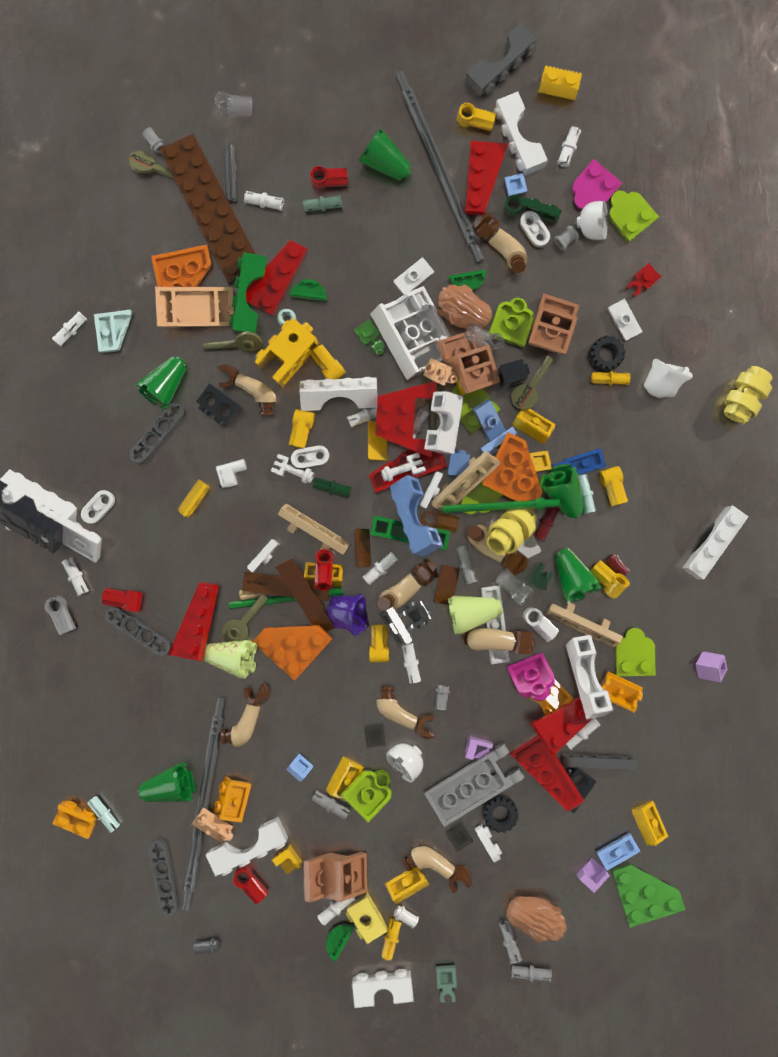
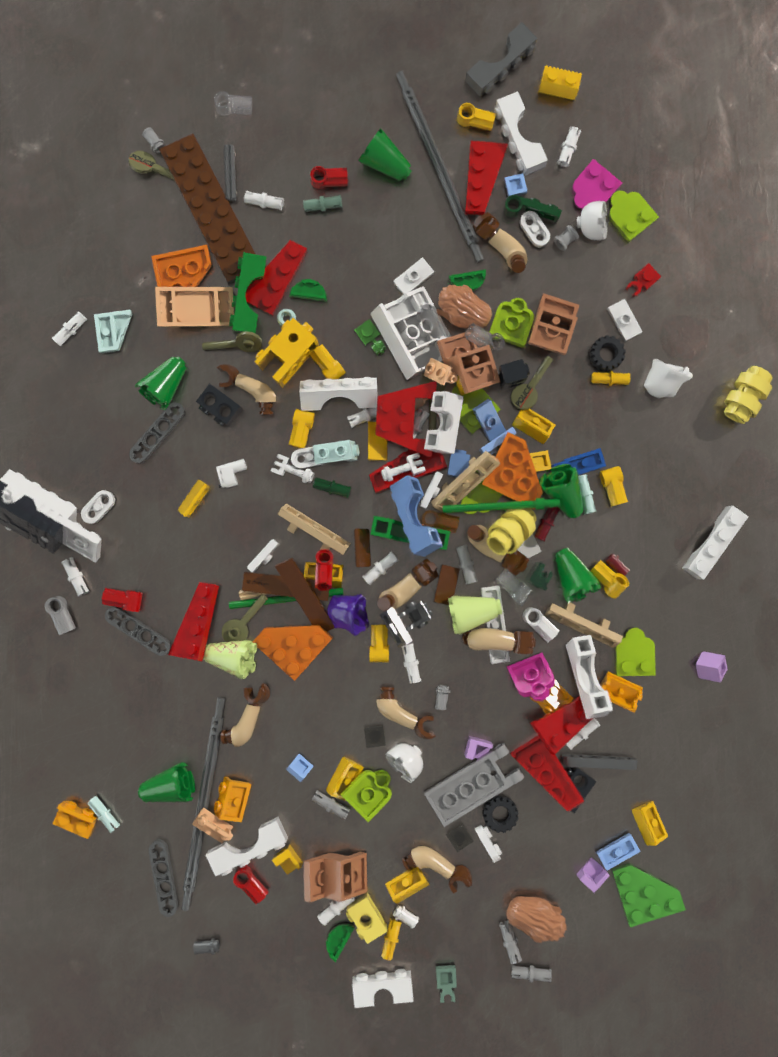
(336, 451): none -> light aqua bracket

